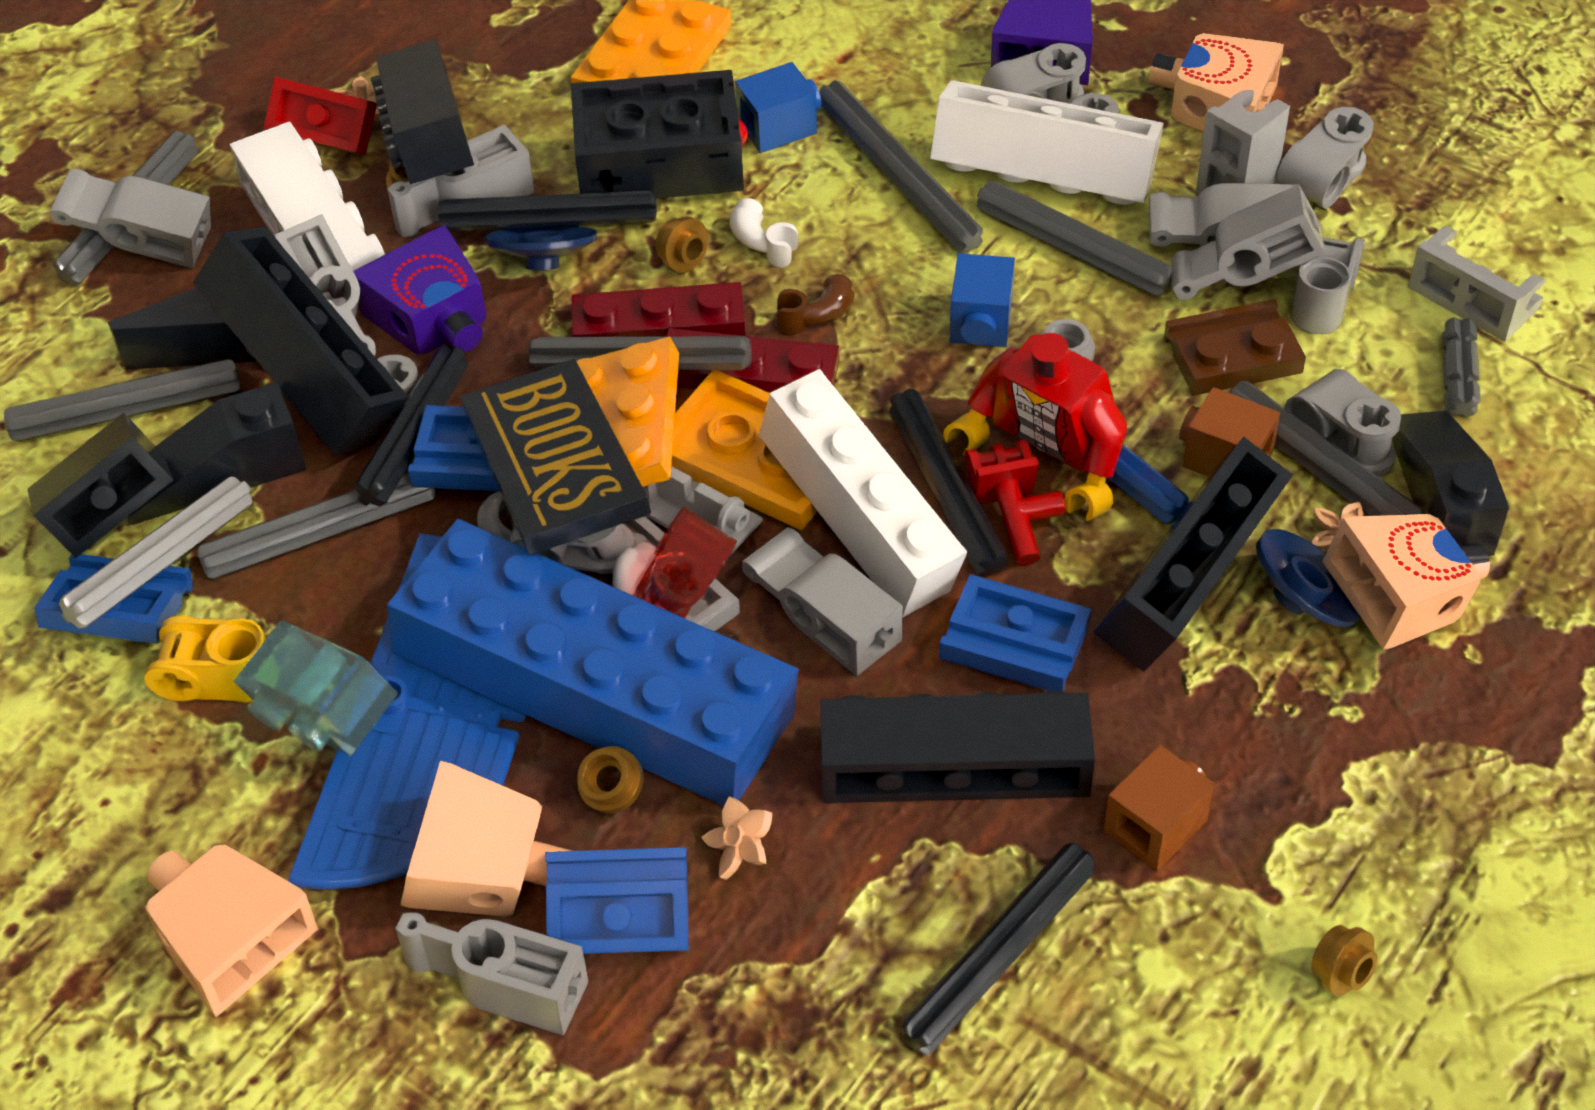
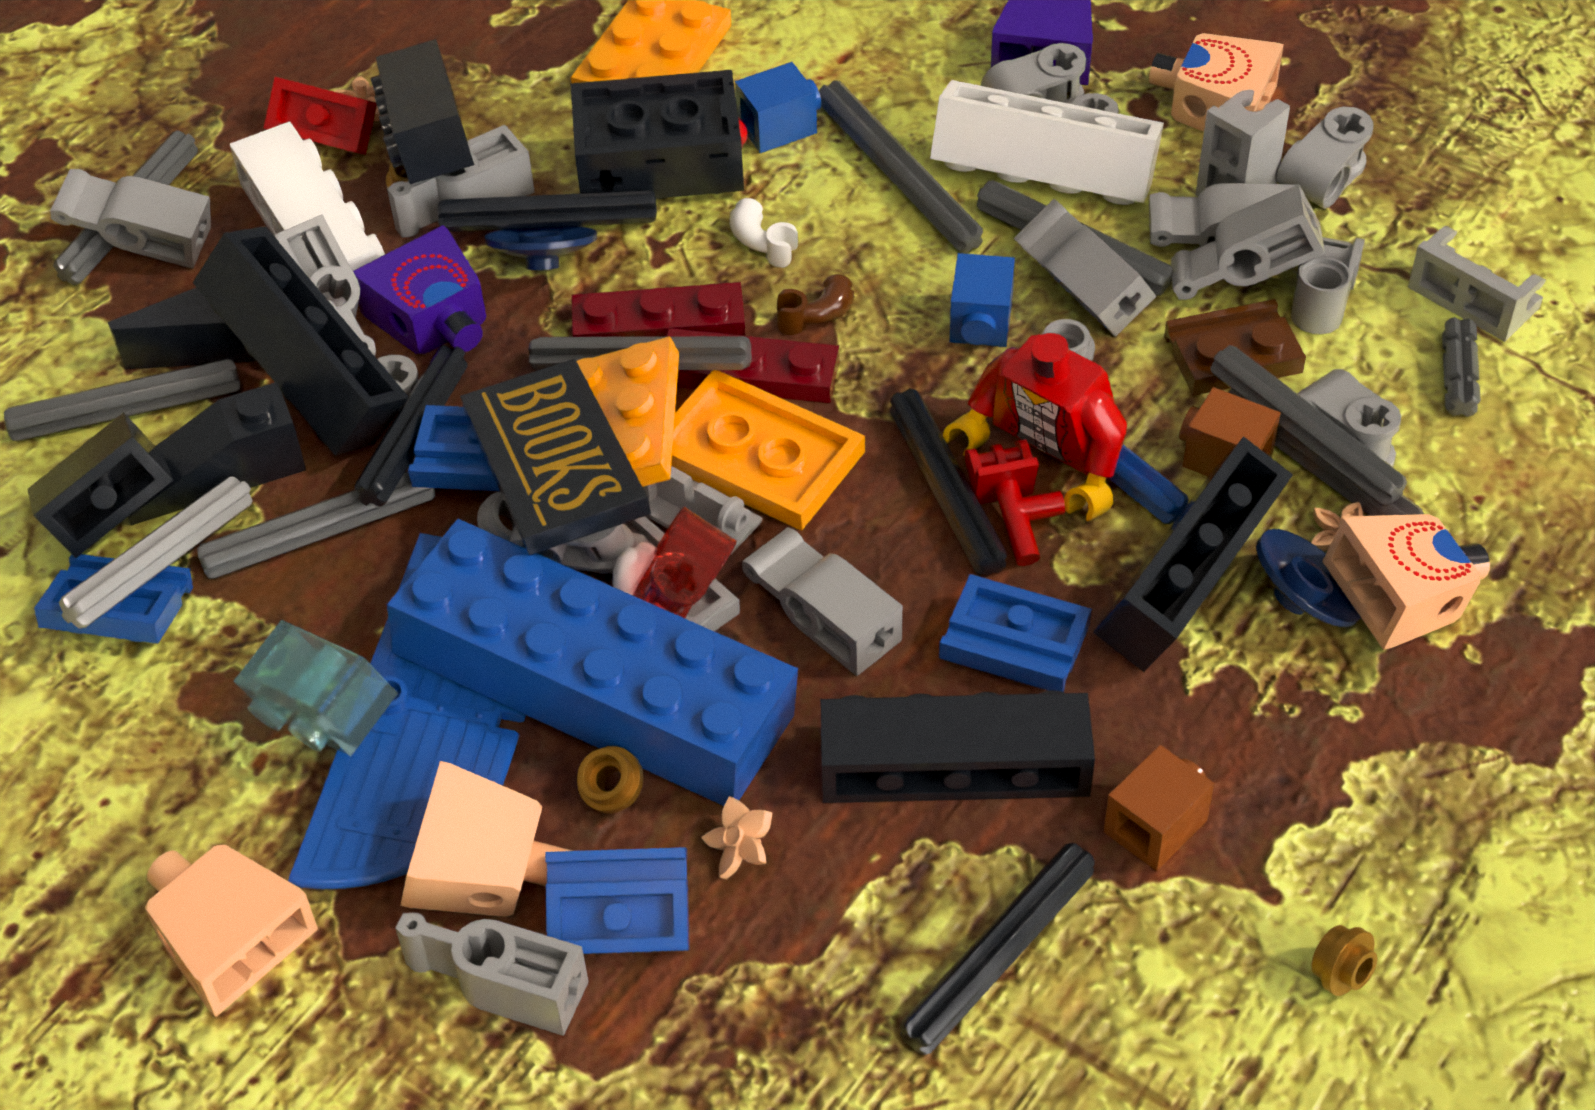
(204, 657): yellow piece -> none
(682, 243): pearl gold plate -> none
(861, 492): white brick -> none
(1085, 267): none -> light grey piece
(1310, 426): none -> dark grey axle
(1451, 478): black slope -> none

